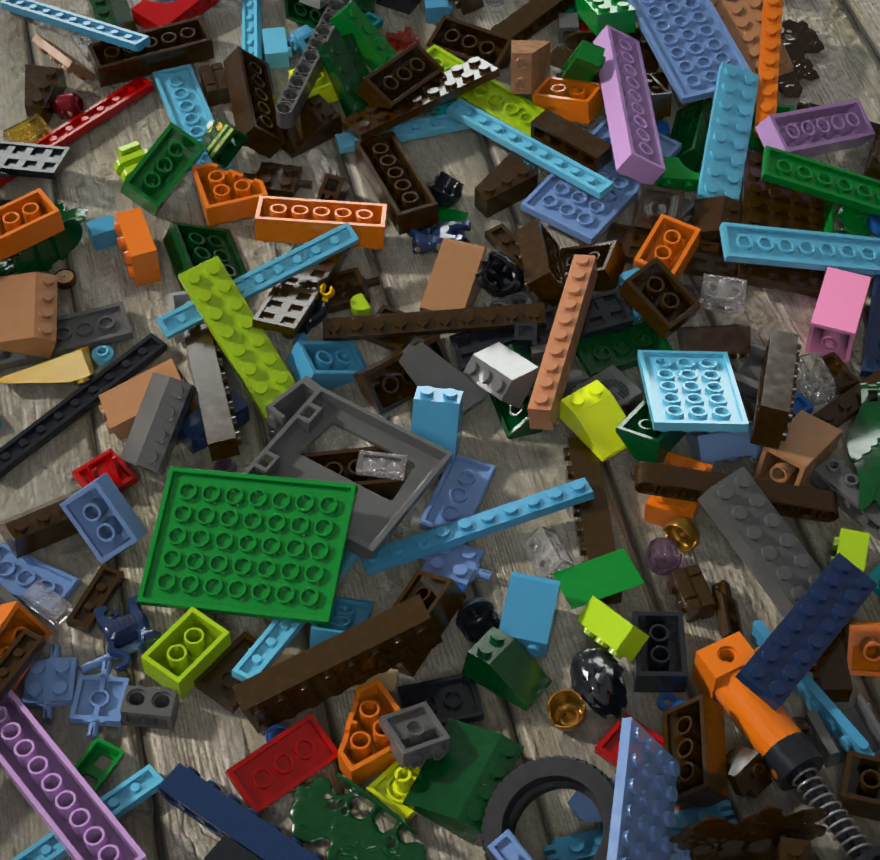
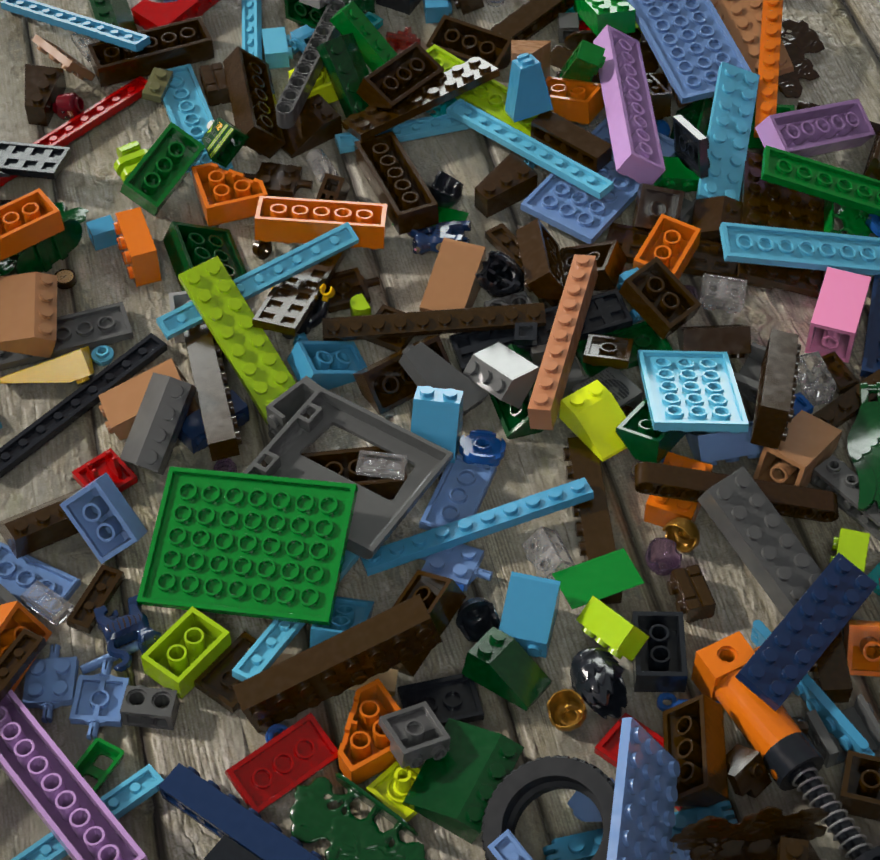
(26, 129): clear yellow hinge -> none
(157, 85): none -> olive plate
(262, 249): none -> dark brown plate
(482, 448): none -> blue plate
(527, 89): none -> dark azure slope
(608, 351): none -> dark brown plate
(691, 146): none -> black plate
(726, 609): dark brown hinge -> none

